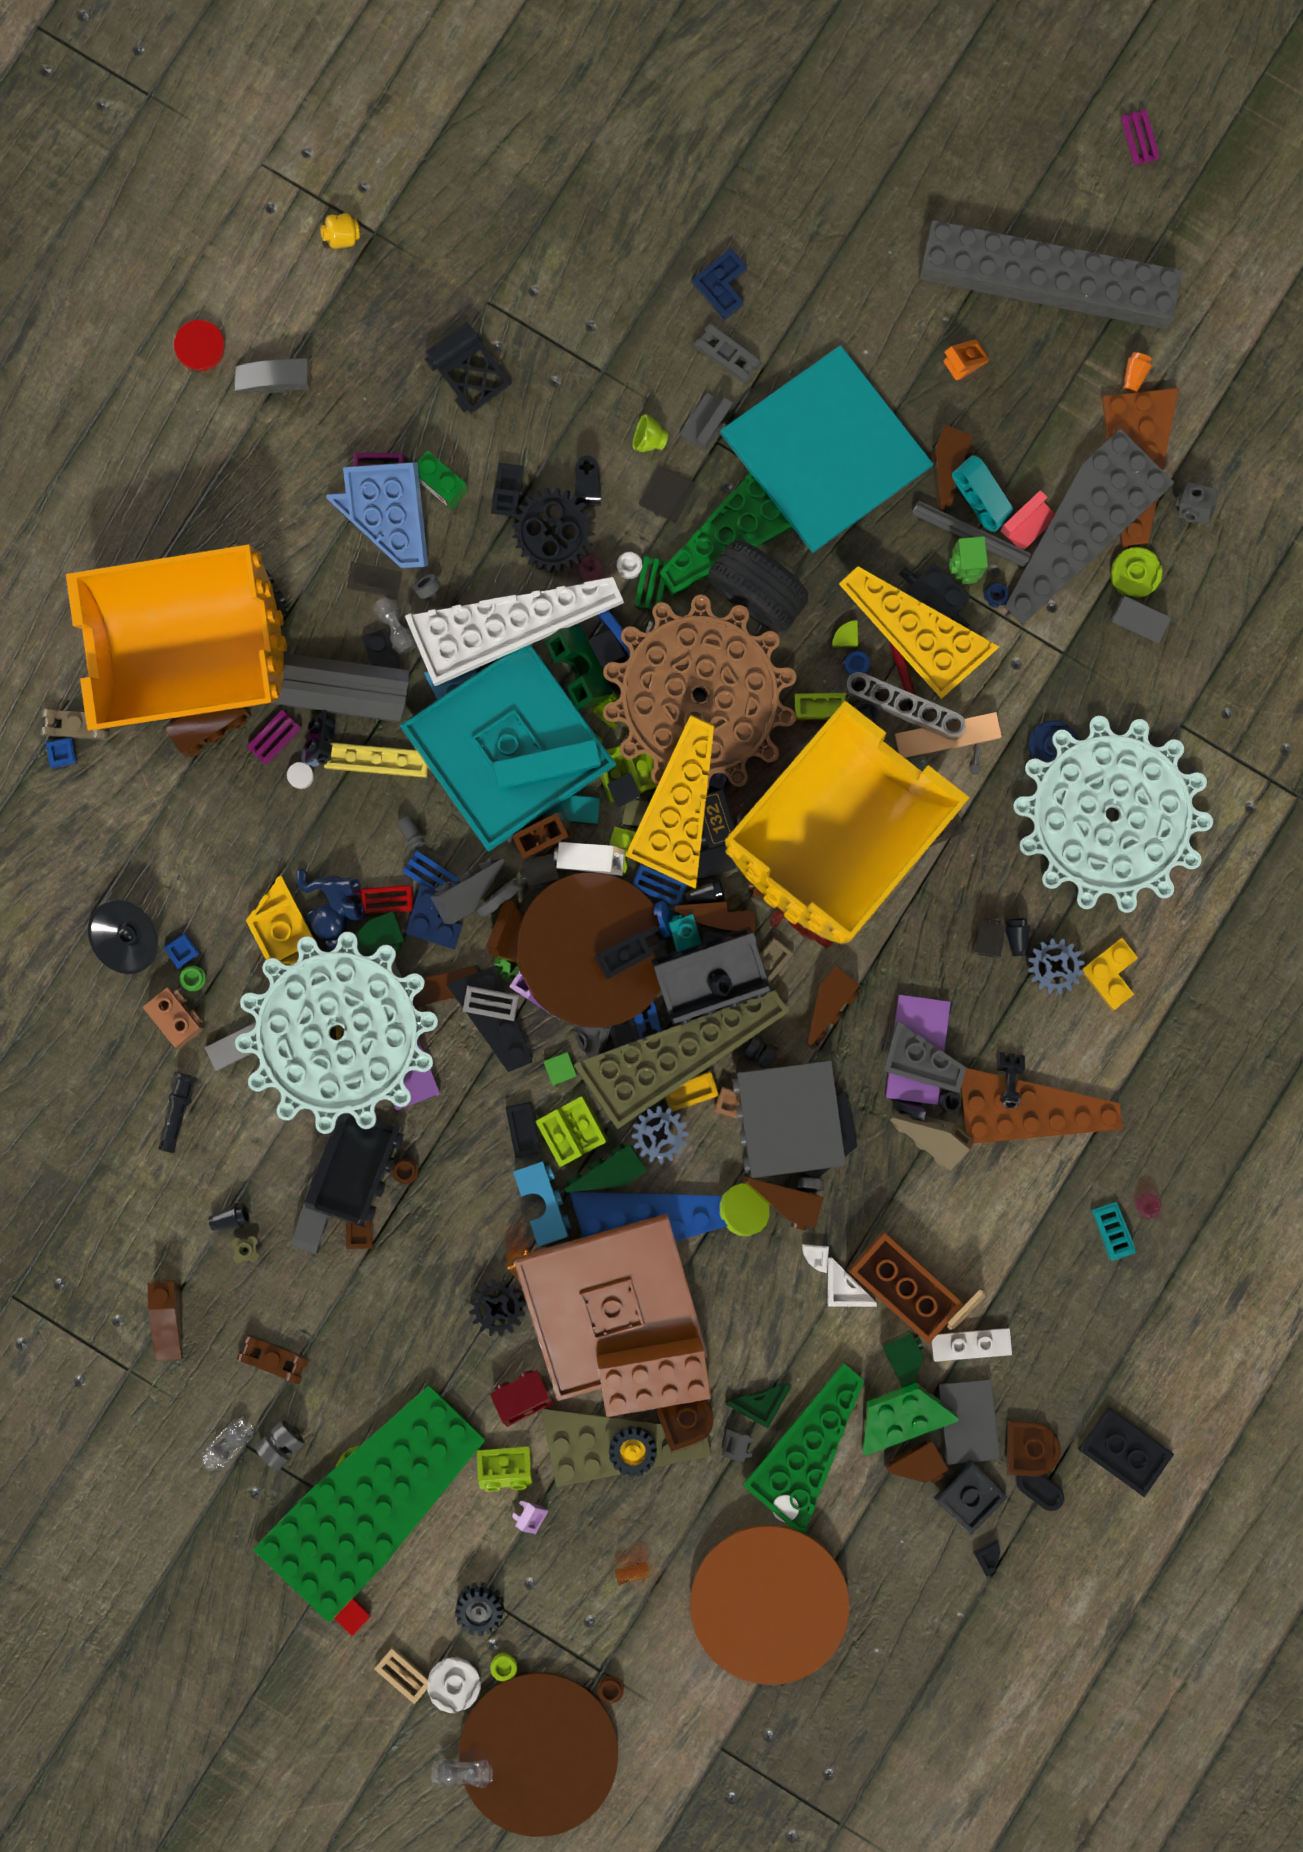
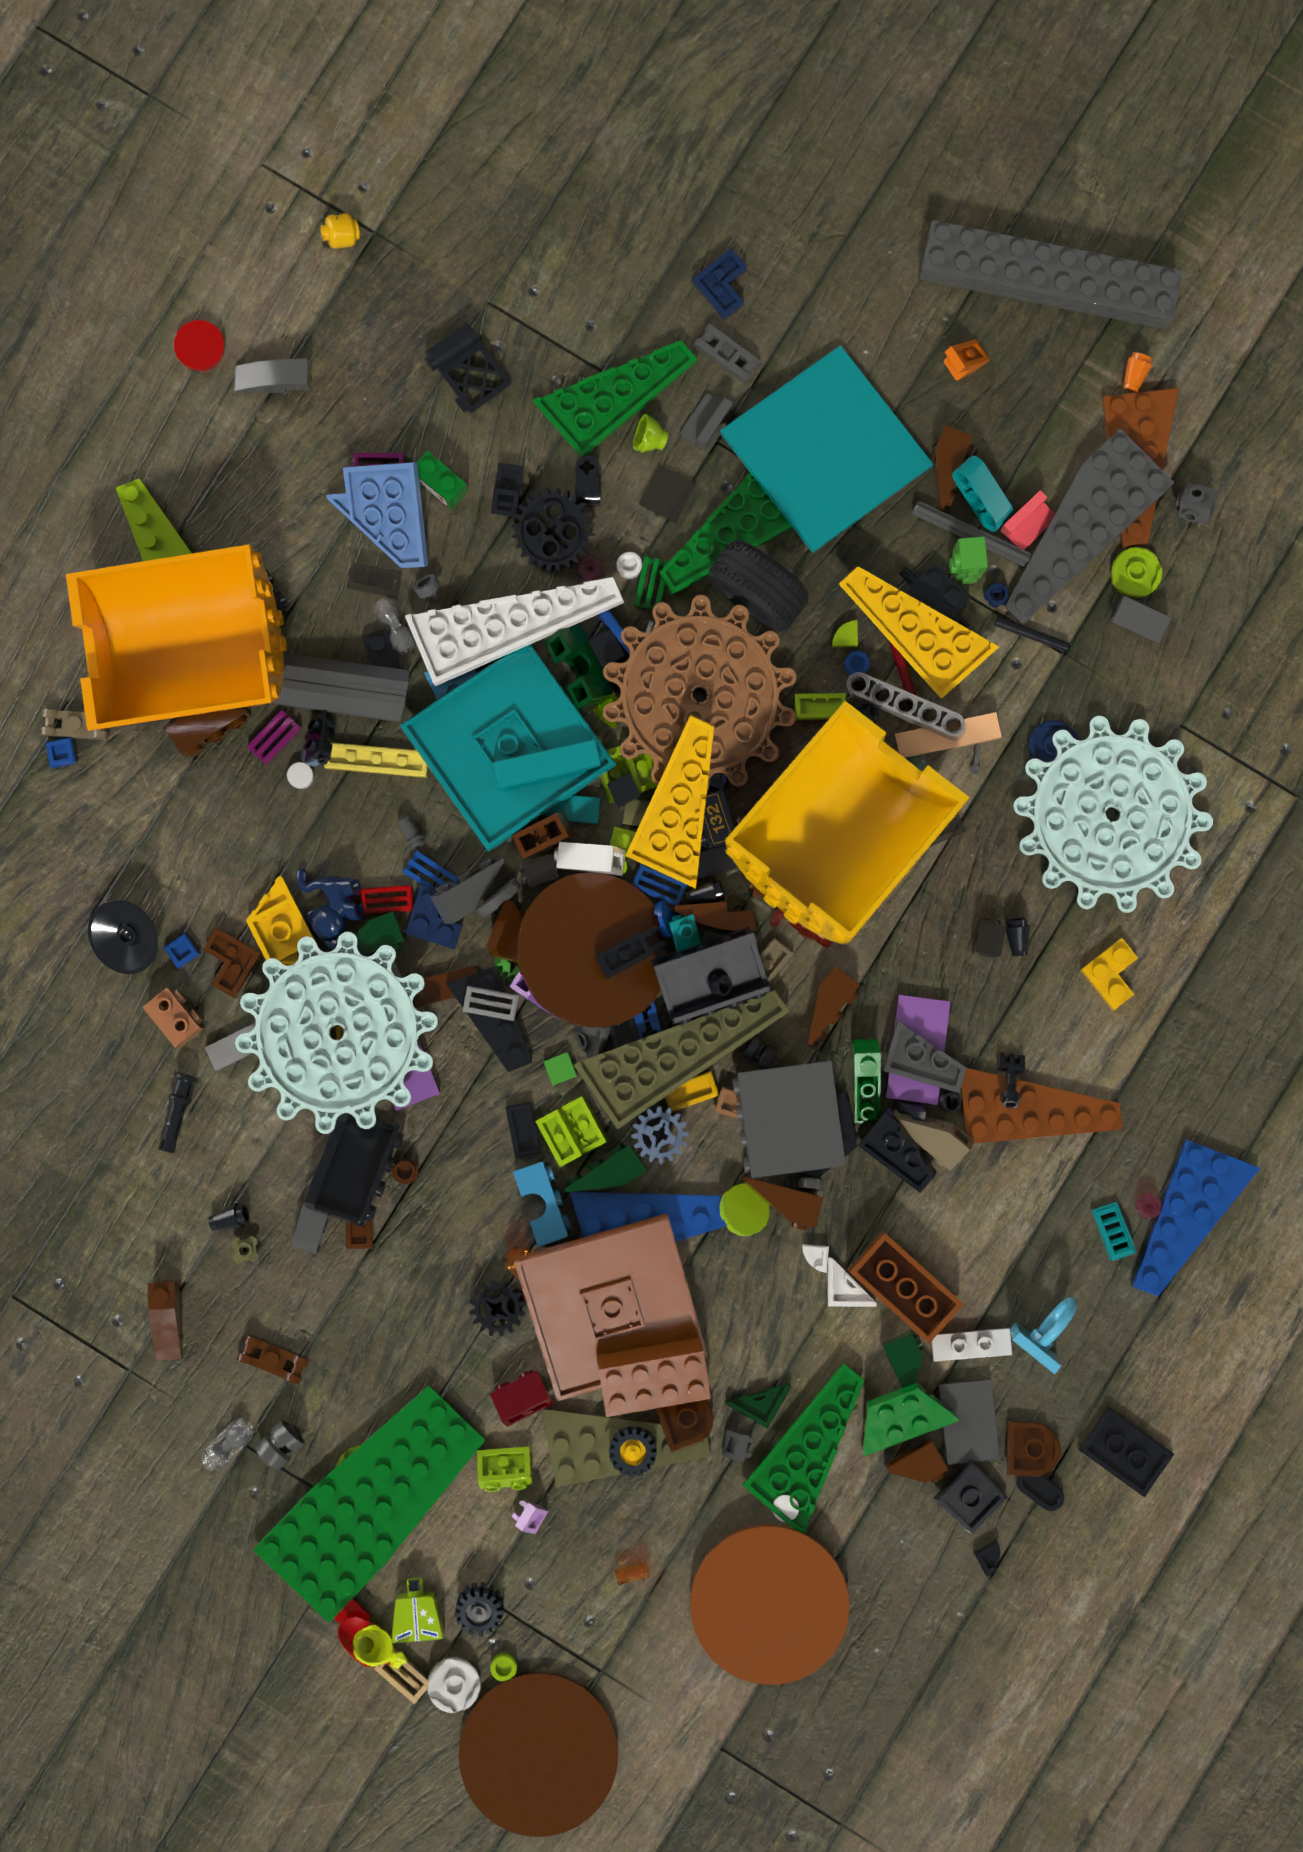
(149, 525): none -> lime wing
(192, 978): bright green plate -> none
(237, 958): none -> reddish brown plate
(368, 1643): none -> neon yellow hair
(417, 1615): none -> lime torso
(451, 1772): clear piece -> none
(606, 401): none -> green wing
(610, 1689): reddish brown plate -> none
(866, 1080): none -> green slope
(897, 1151): none -> black wing
(966, 1309): tan piece -> none
(1031, 634): none -> black bar
(1041, 1340): none -> medium azure tile
(1048, 976): sand blue gear -> none
(1135, 117): magenta tile -> none
(1194, 1201): none -> blue wing

